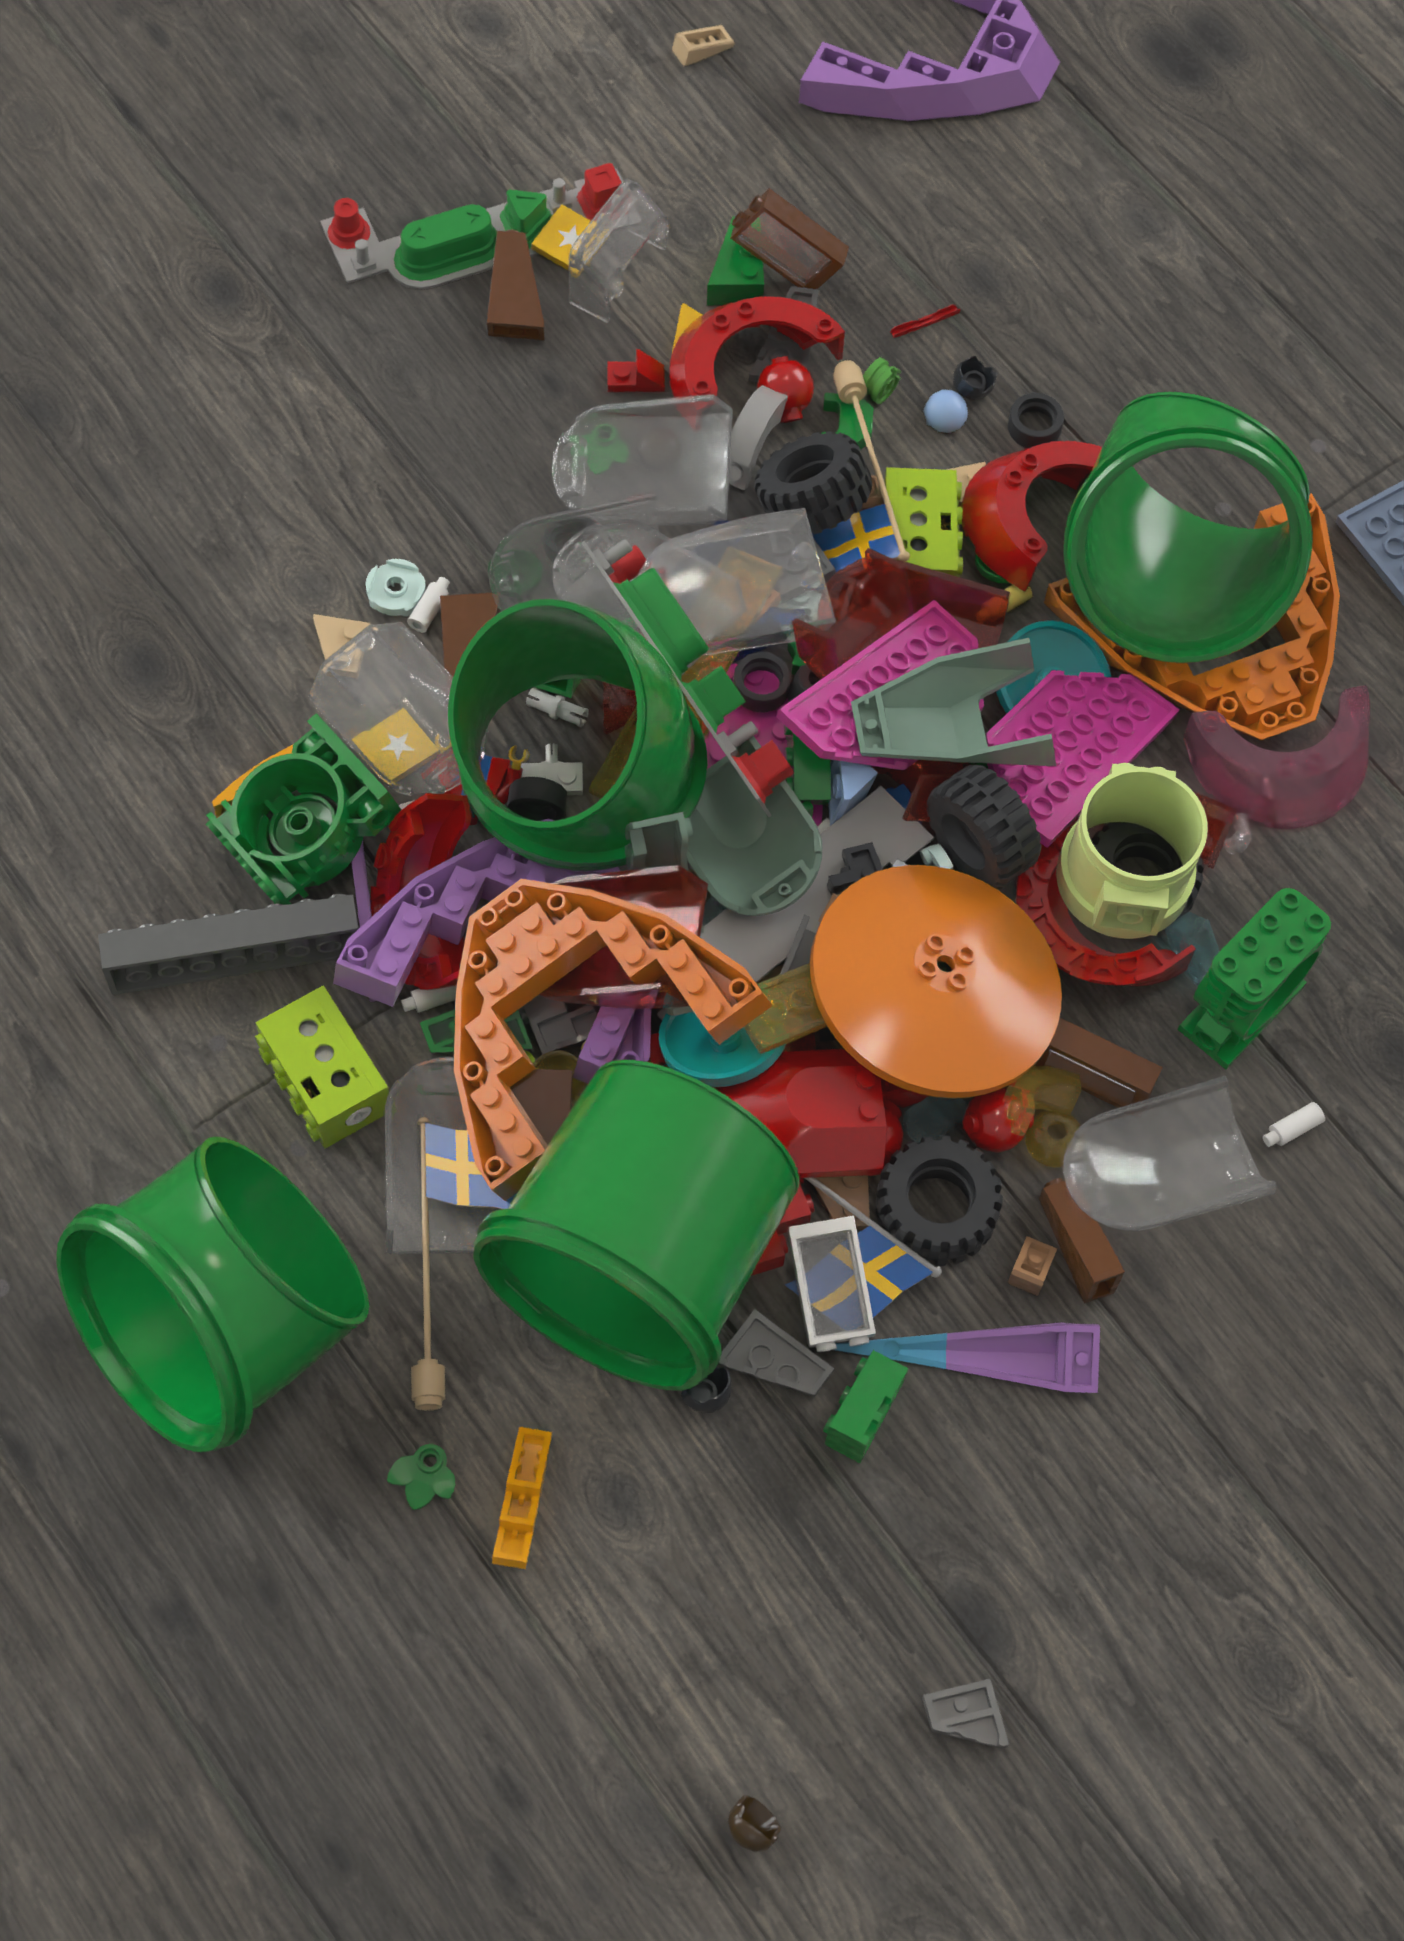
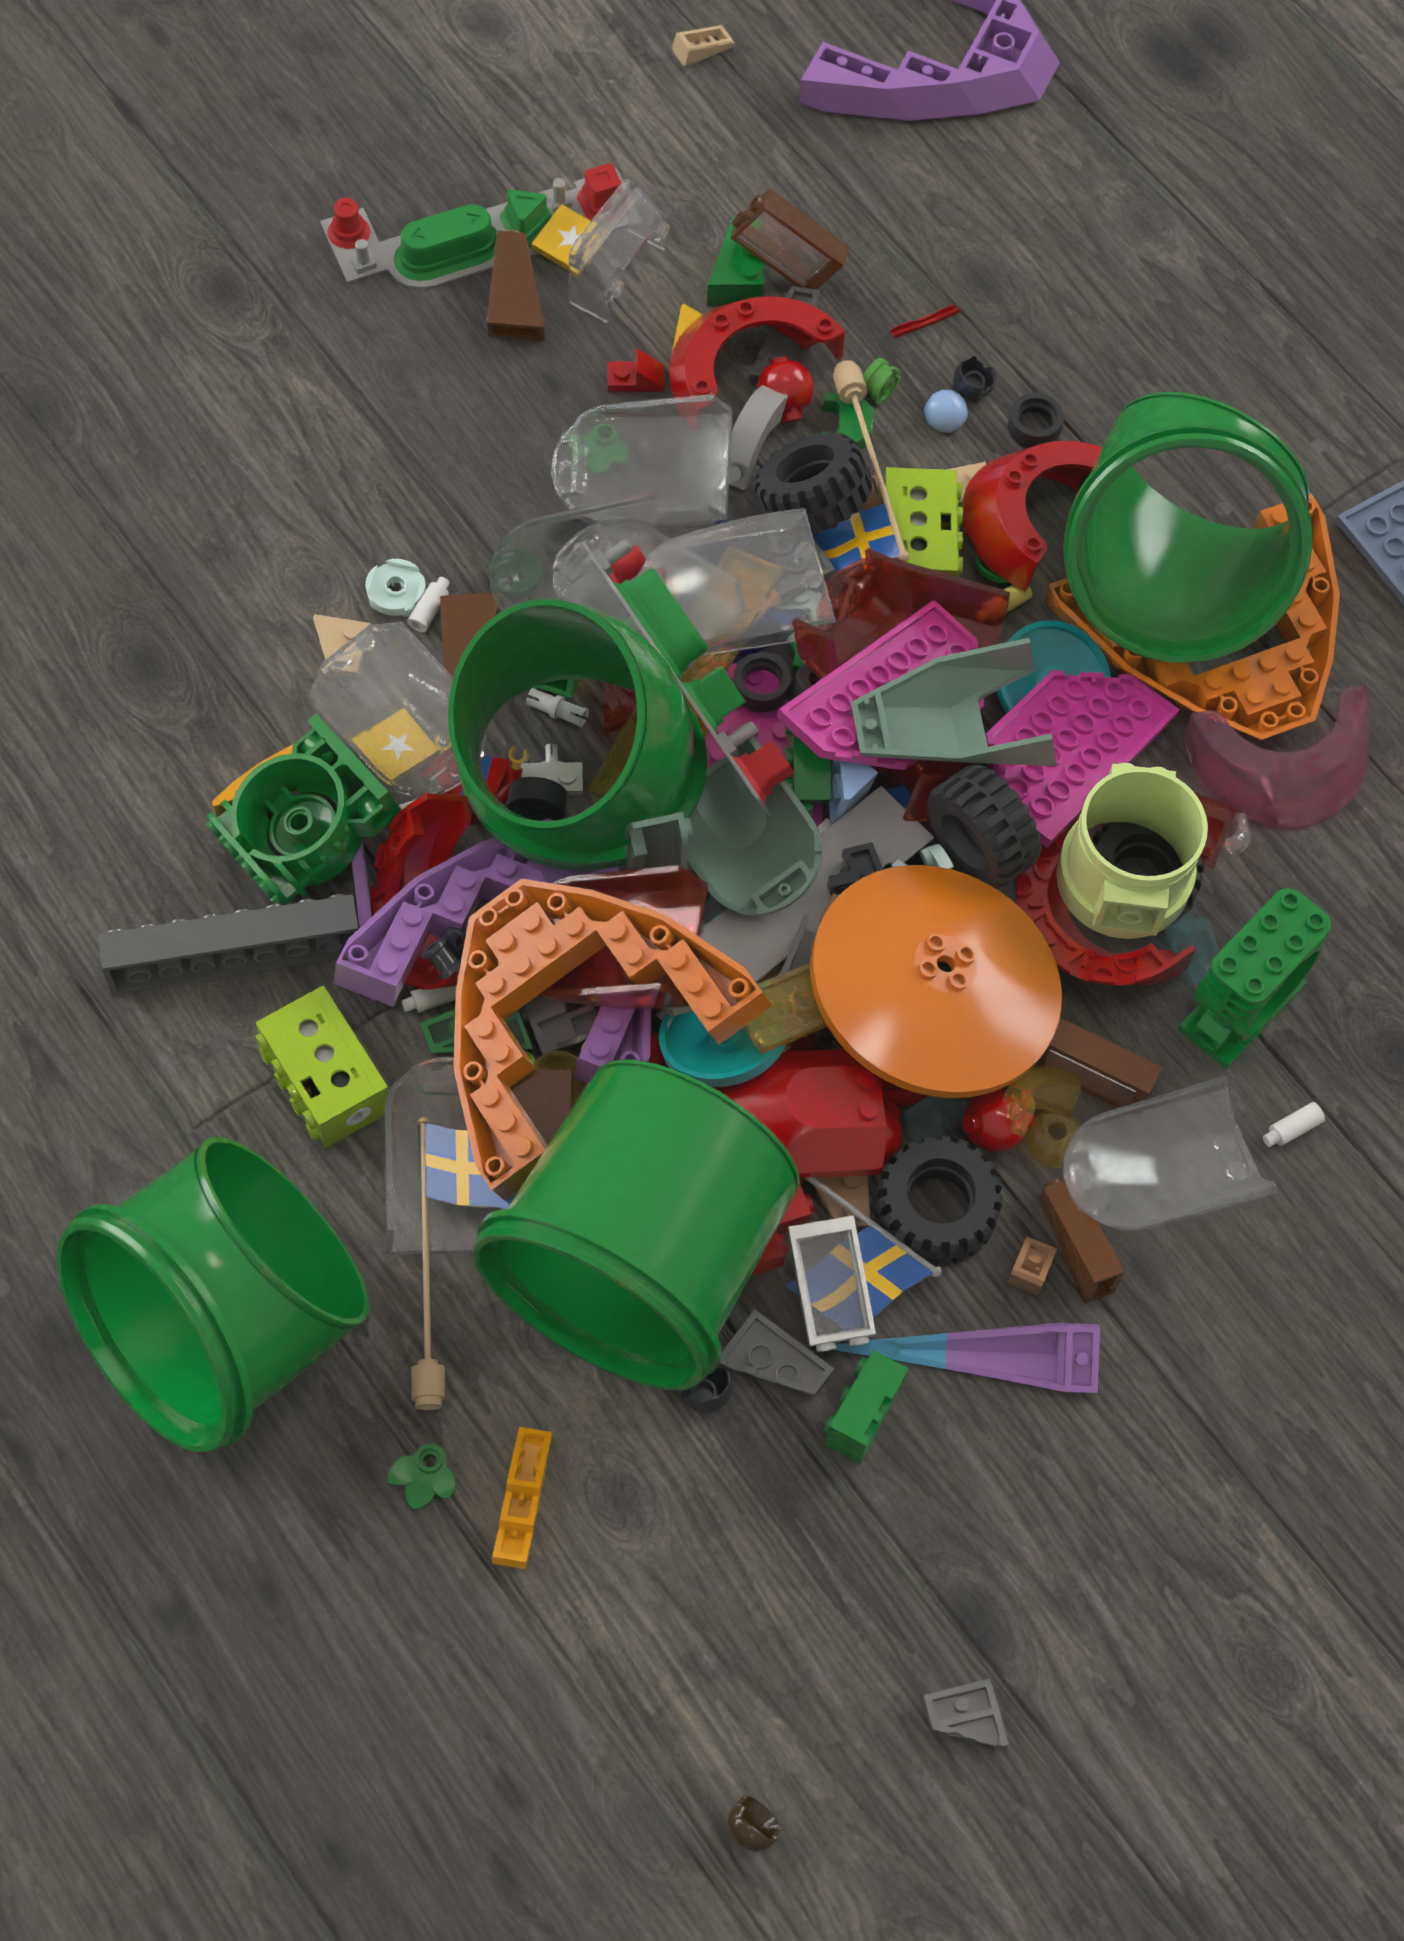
(445, 952): none -> black connector

